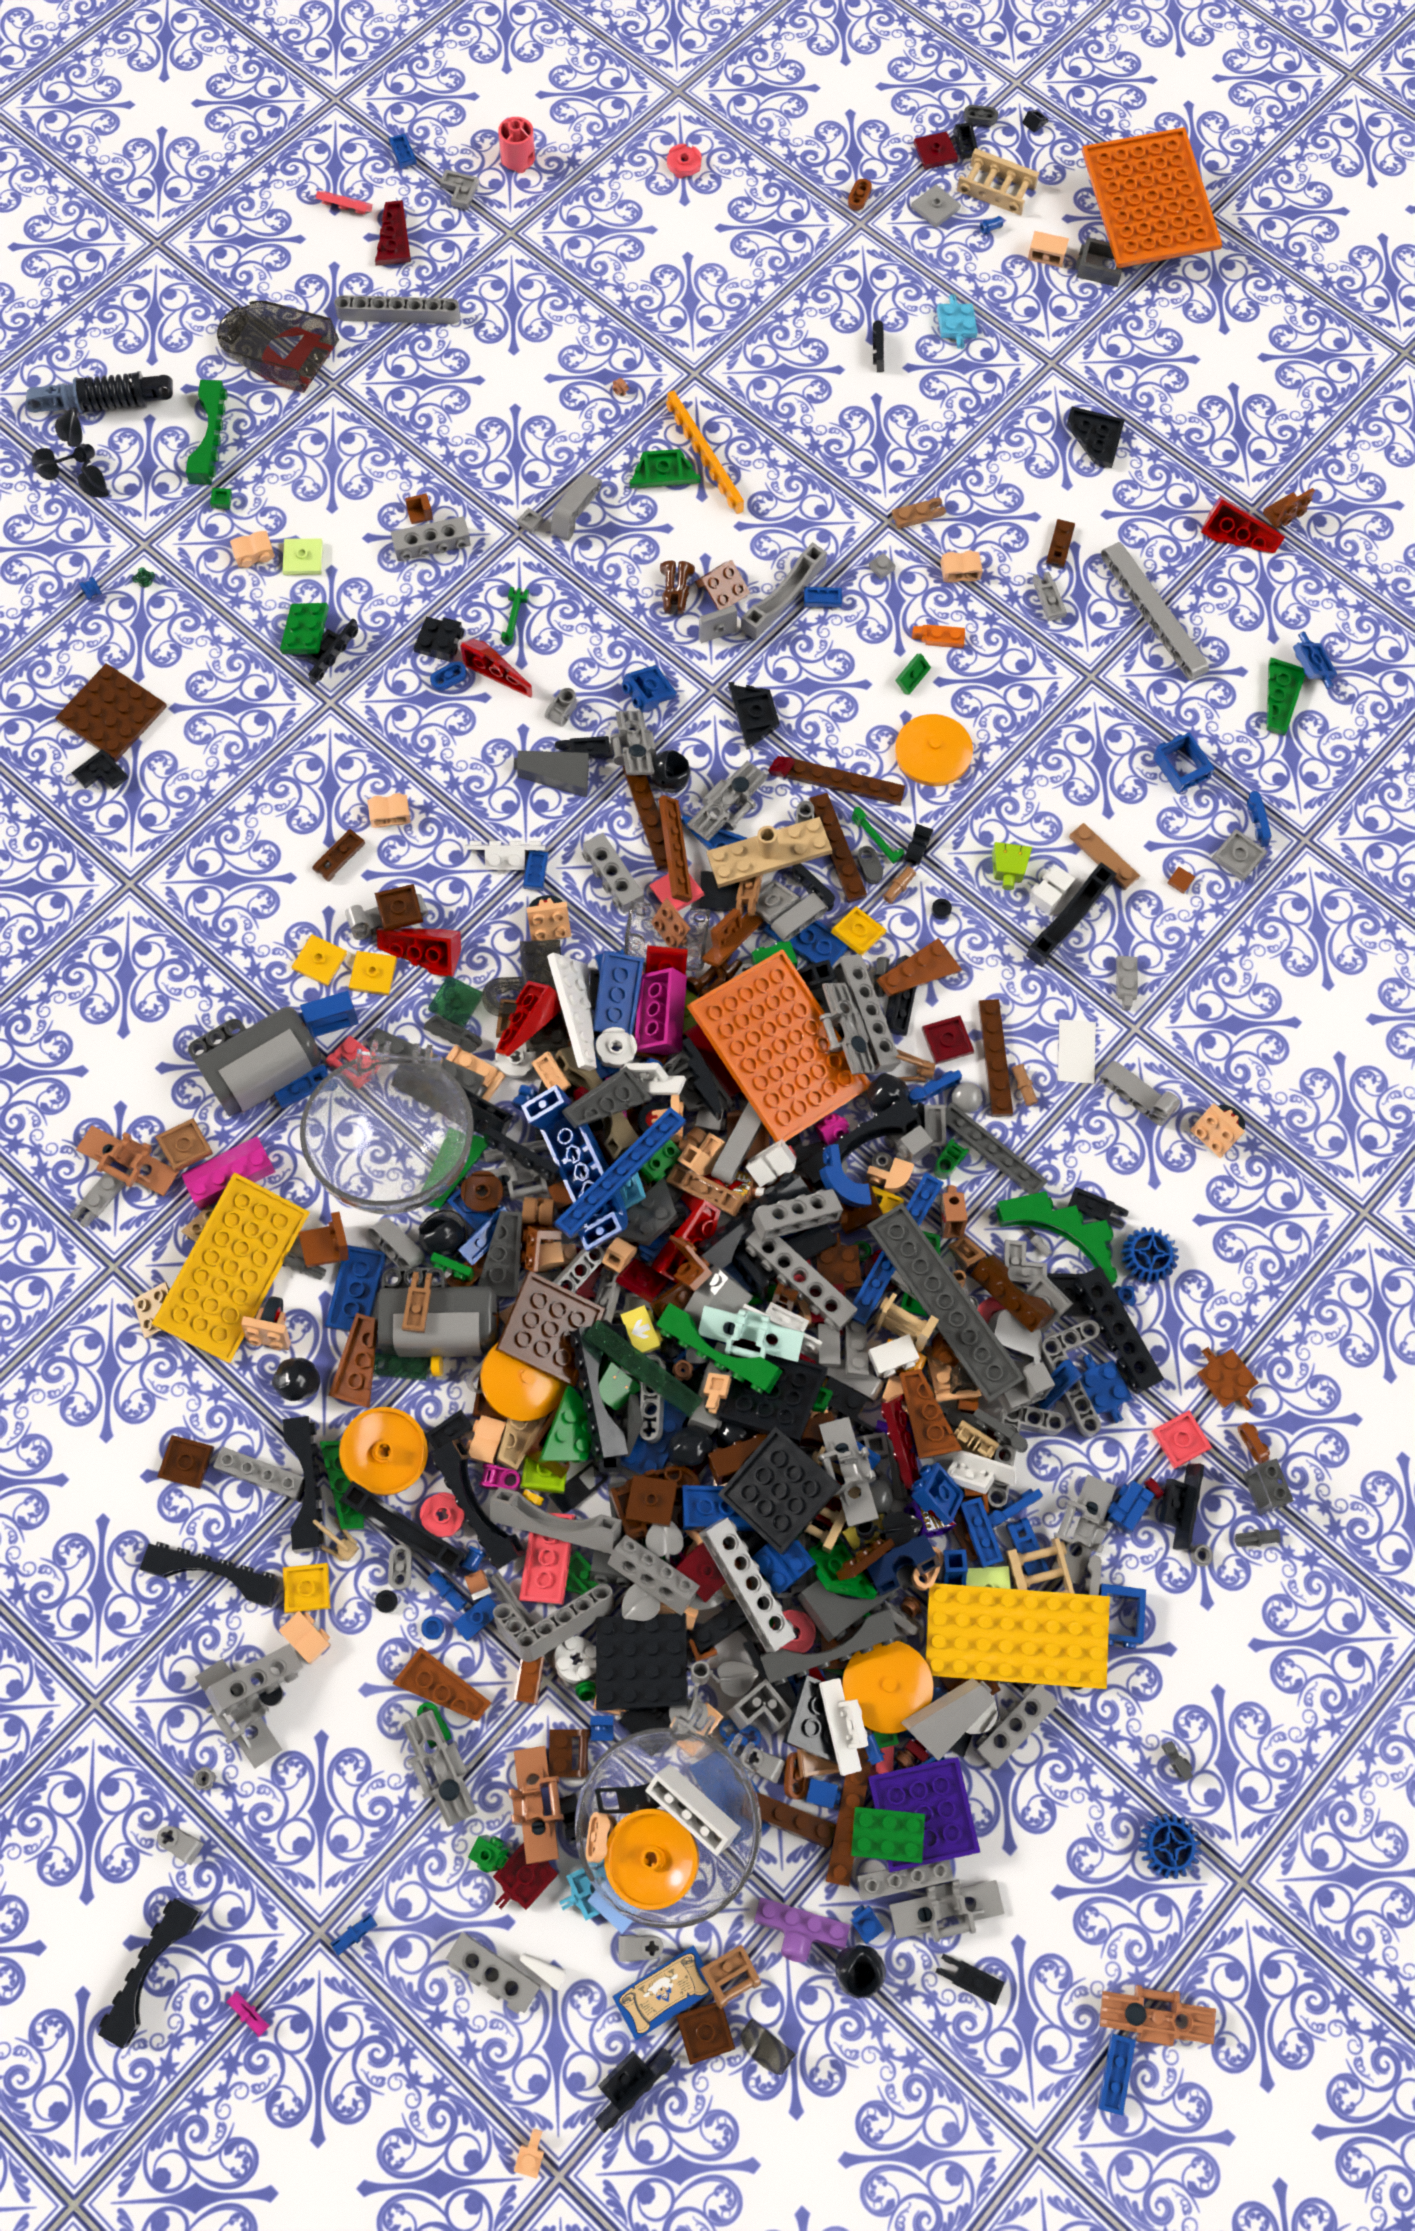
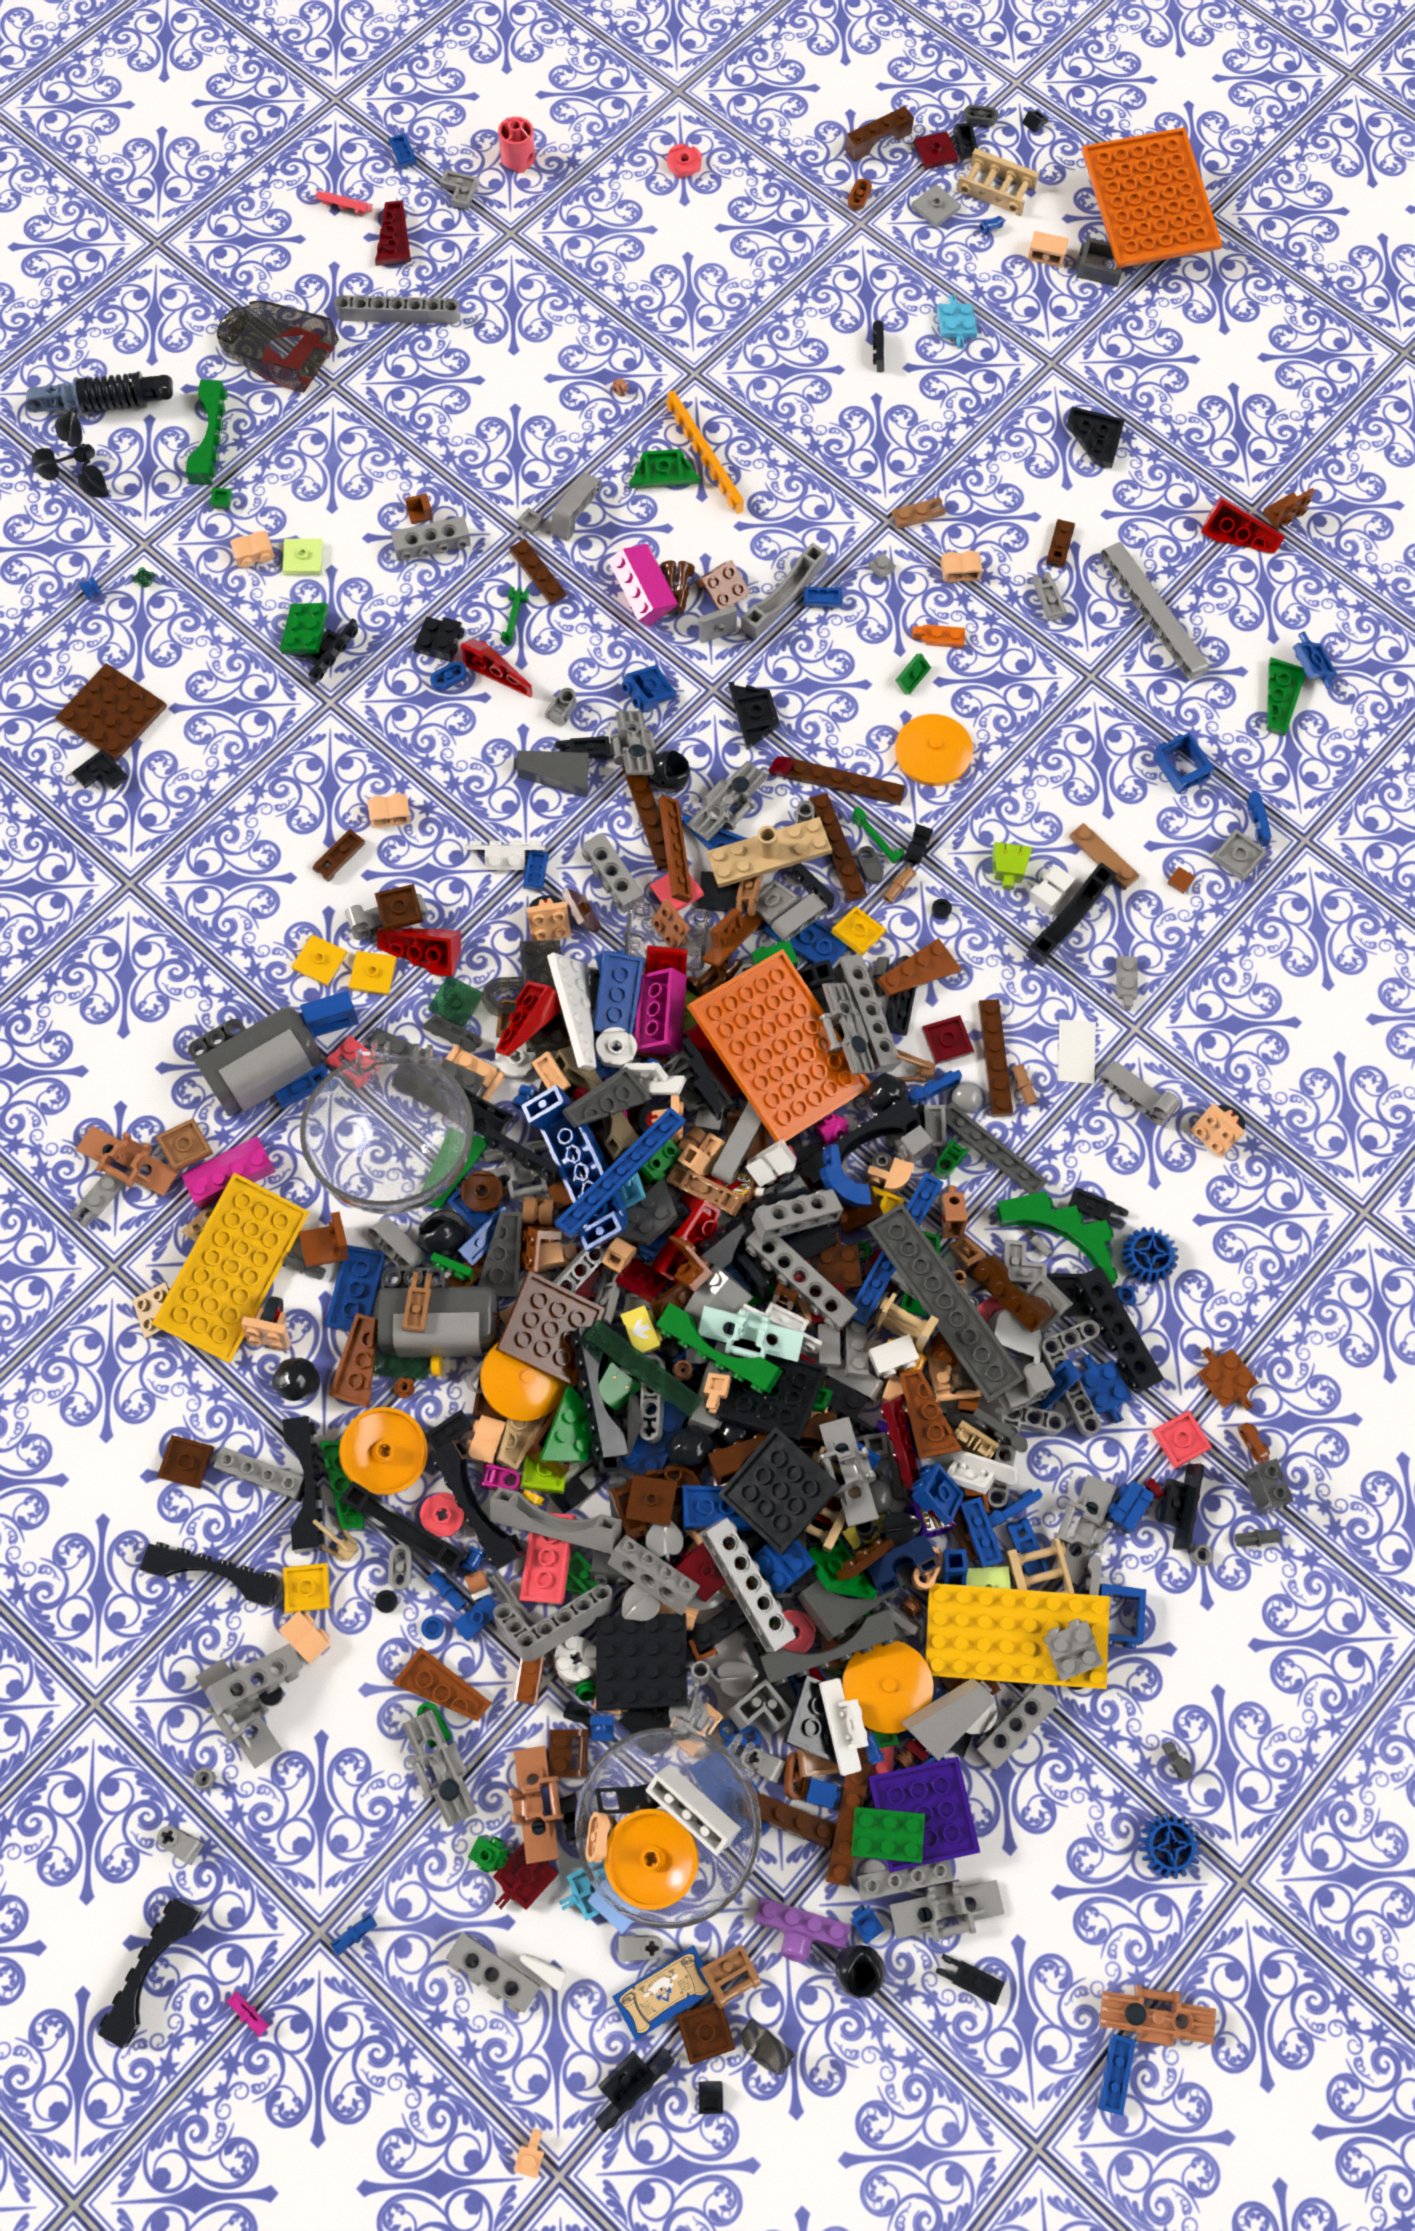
(404, 1393): none -> dark orange plate
(537, 572): none -> reddish brown plate
(576, 1712): none -> black slope
(581, 910): none -> reddish brown plate
(643, 583): none -> dark pink slope
(710, 2097): none -> black slope
(861, 141): none -> reddish brown arch
(1072, 1649): none -> light grey plate

